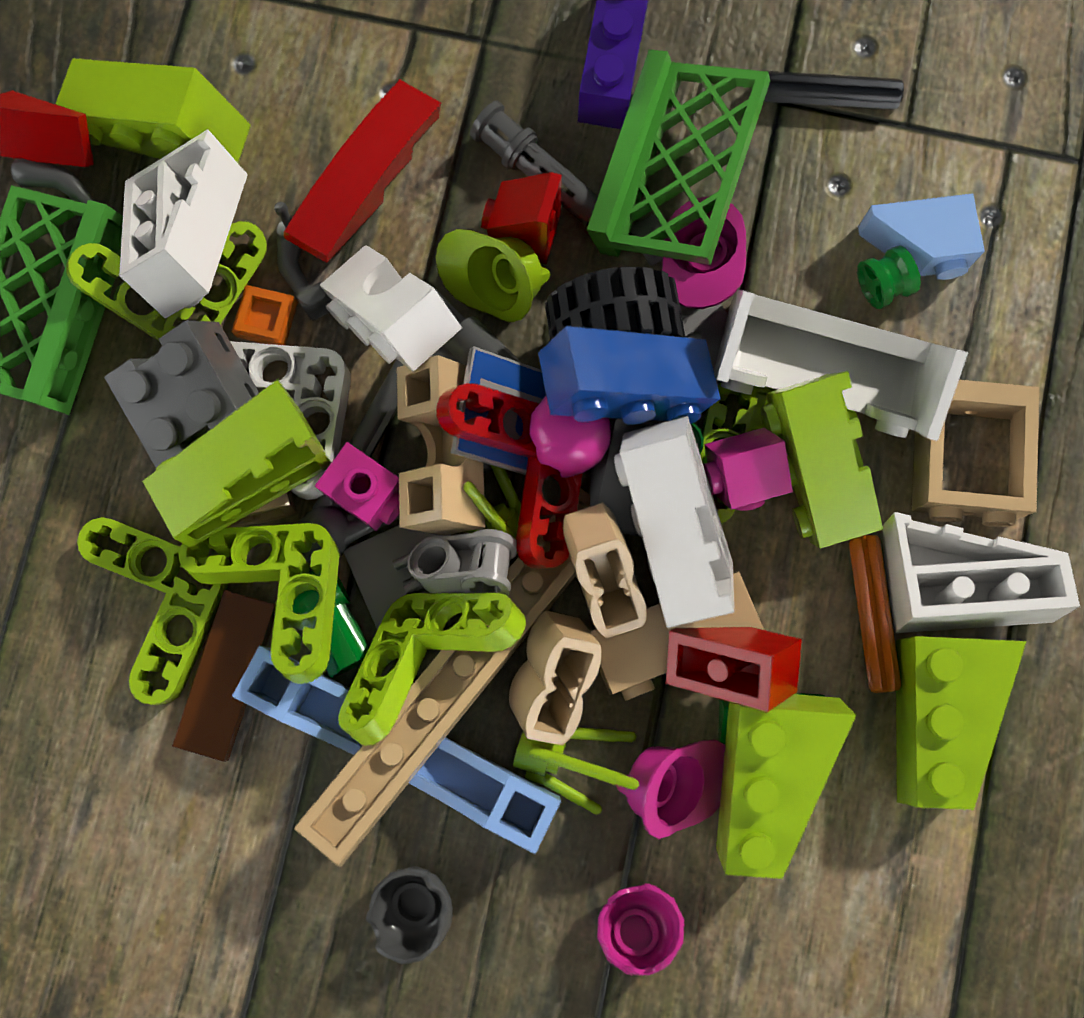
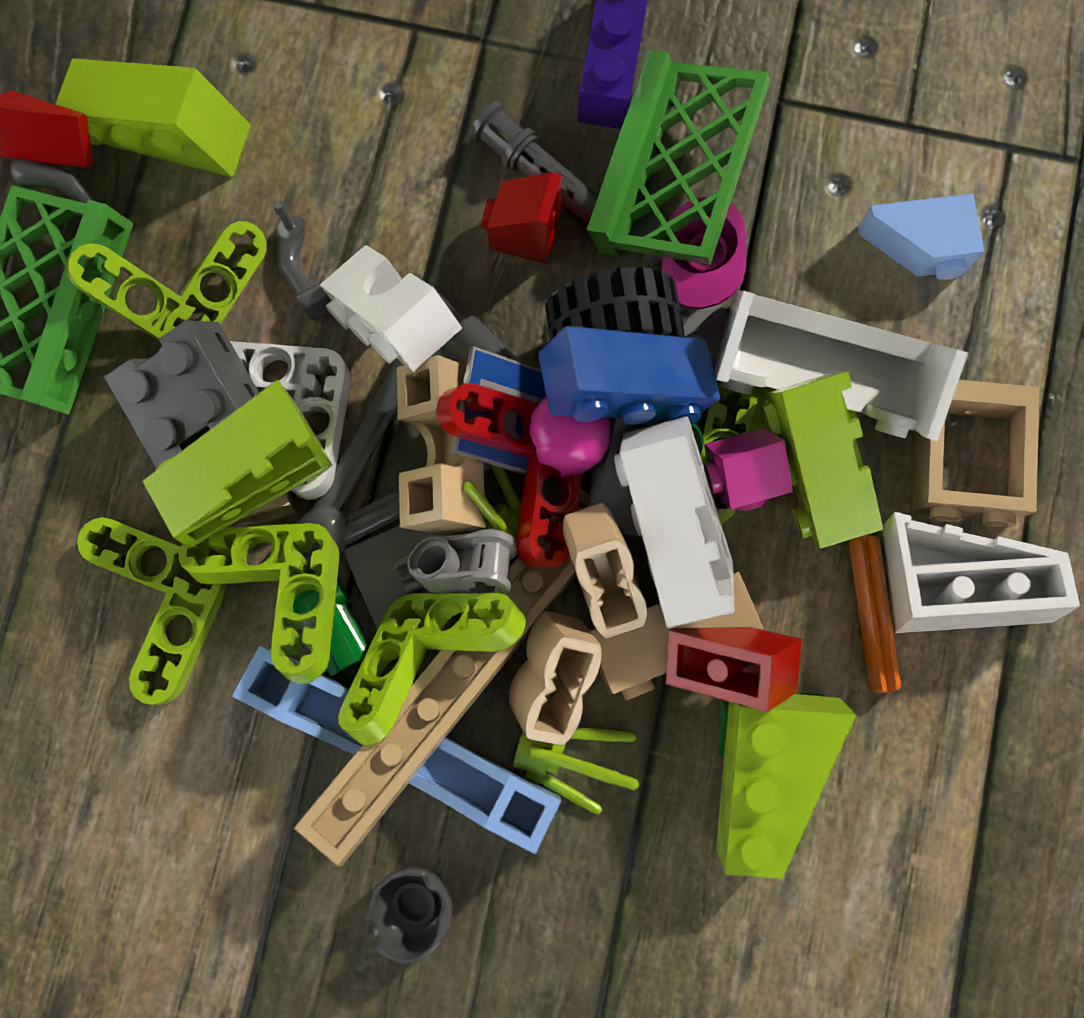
(179, 223): white wedge -> none
(211, 712): reddish brown tile -> none
(264, 316): orange tile -> none
(361, 170): red slope -> none
(361, 487): dark pink brick -> none
(490, 272): lime piece -> none
(640, 930): dark pink hair -> none
(676, 786): dark pink piece -> none
(834, 90): black axle -> none
(888, 277): green wheel -> none
(949, 716): lime wedge -> none

